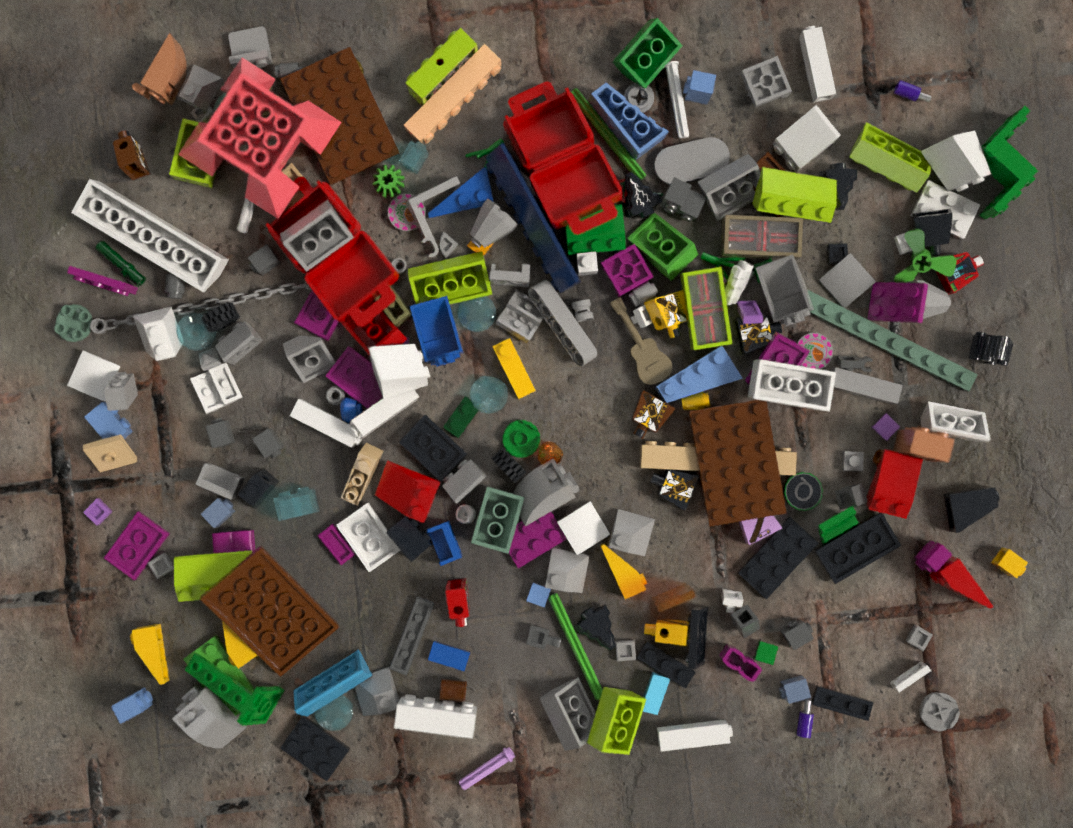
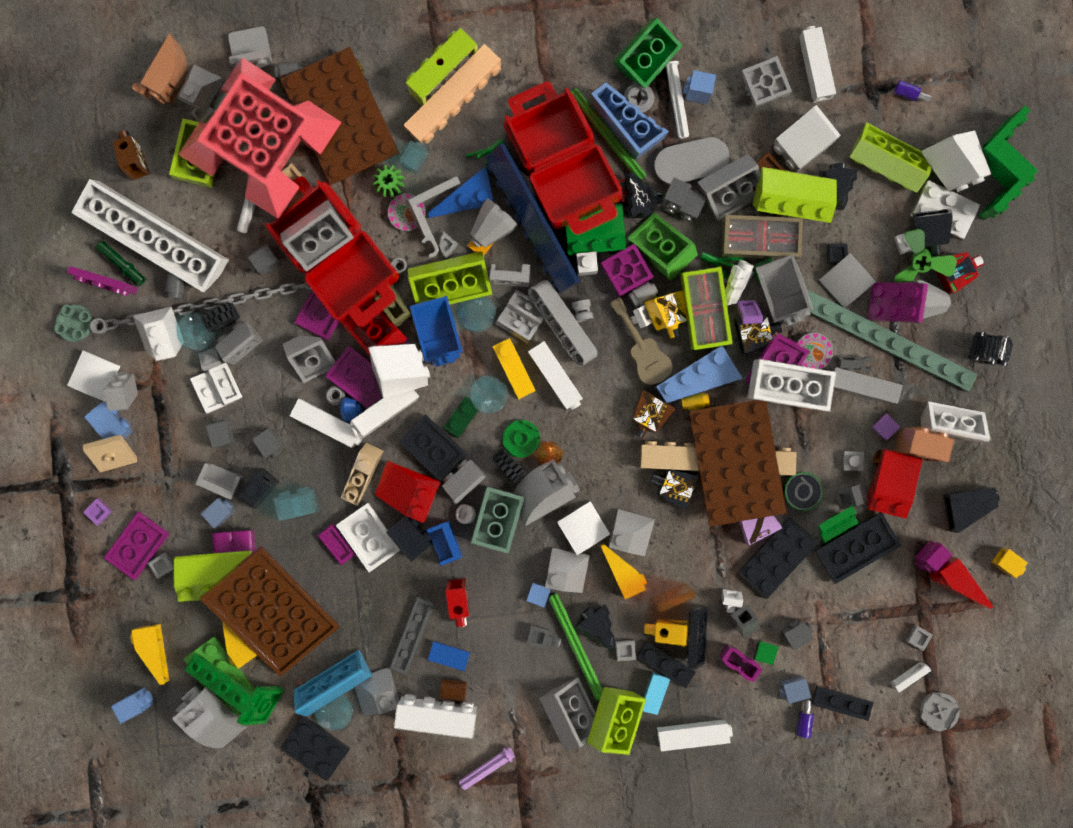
(535, 539): magenta plate -> none
(555, 376): none -> white brick

